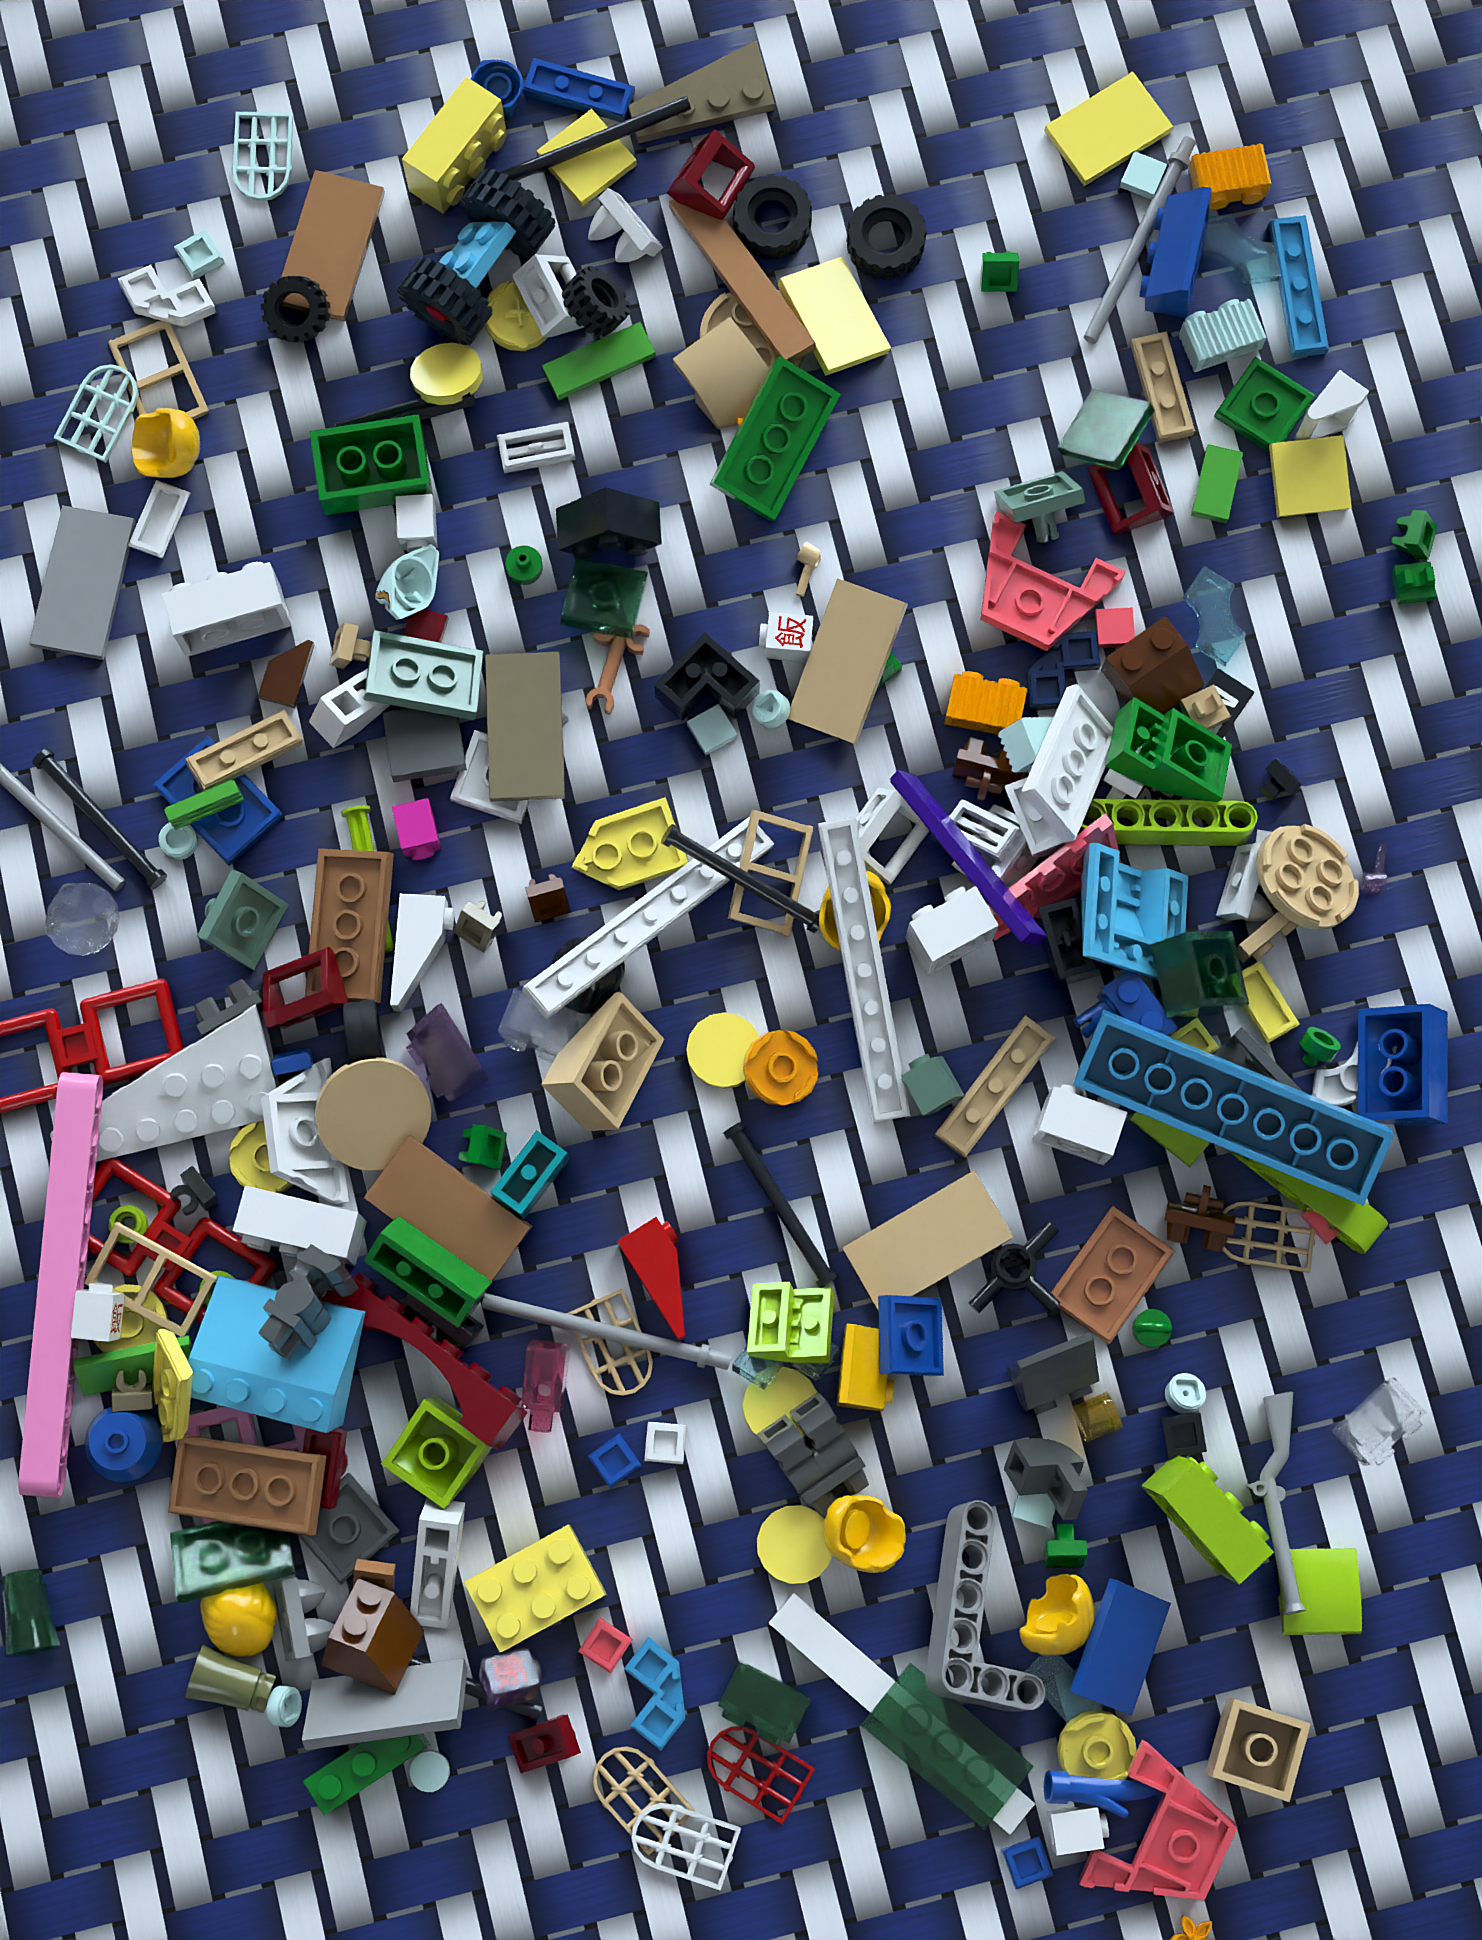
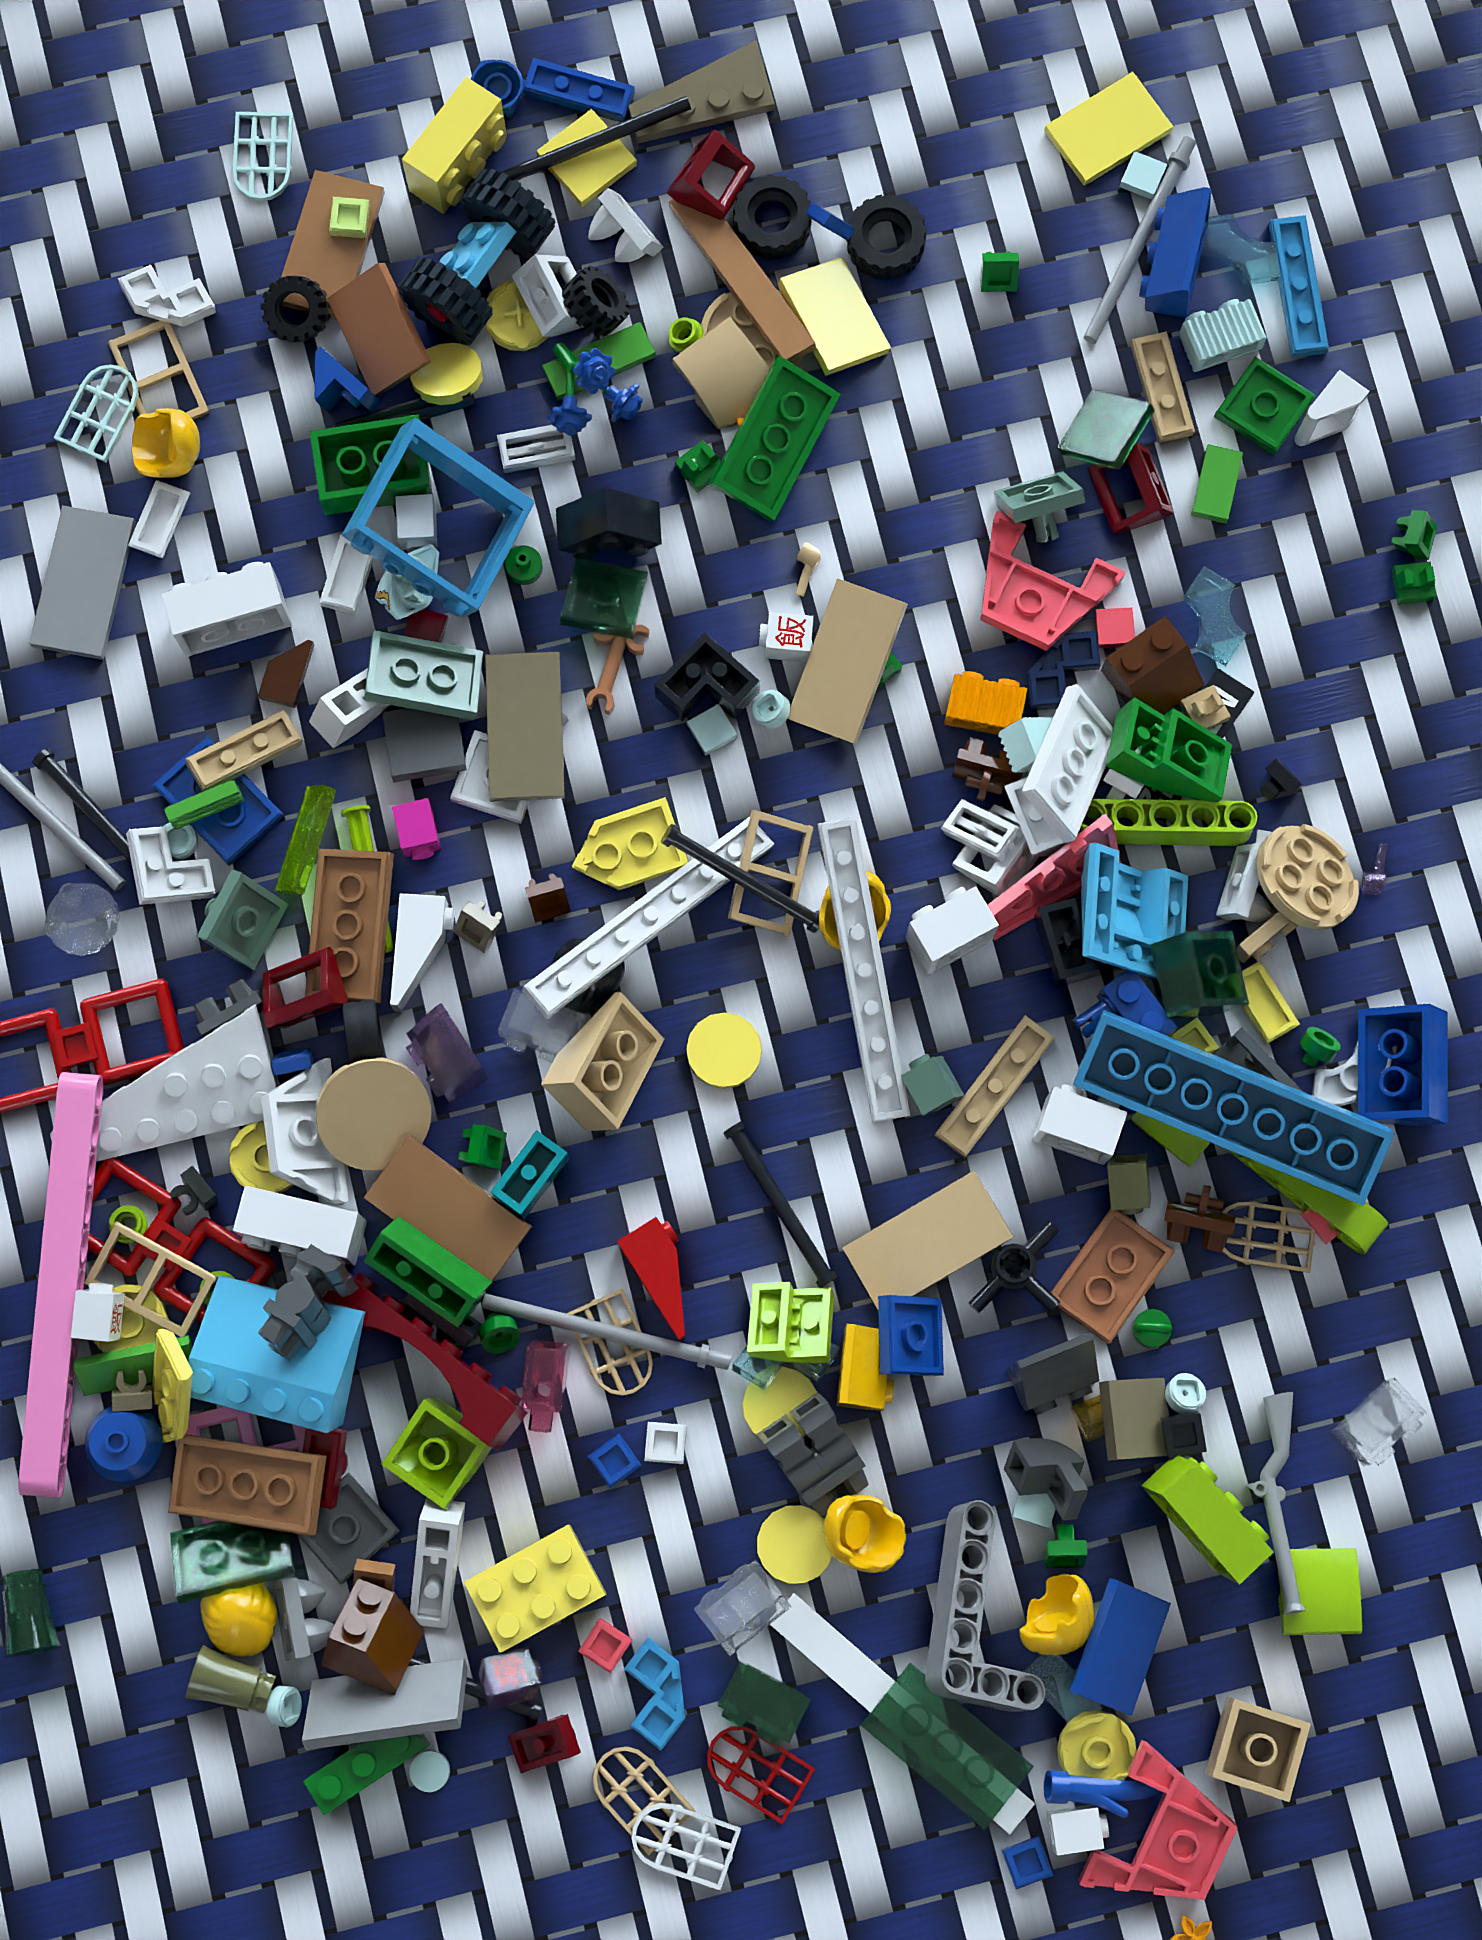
(159, 877): none -> white tile
(199, 254): light aqua tile -> none
(305, 840): none -> clear neon green tile
(336, 382): none -> blue slope
(346, 578): none -> white tile
(348, 647): tan tile -> none
(349, 217): none -> yellowish green tile
(378, 329): none -> nougat tile
(469, 474): none -> dark azure window
(499, 1333): none -> green tile
(593, 374): none -> blue plant
(682, 328): none -> lime plate
(698, 465): none -> green tile
(741, 1607): none -> clear brick
(781, 1067): light orange tile -> none
(830, 221): none -> blue tile
(872, 822): white tile -> none
(967, 858): dark purple tile -> none
(1129, 1183): none -> olive brick
(1133, 1417): none -> dark tan tile
(1232, 175): light orange brick -> none
(1310, 476): light yellow tile -> none

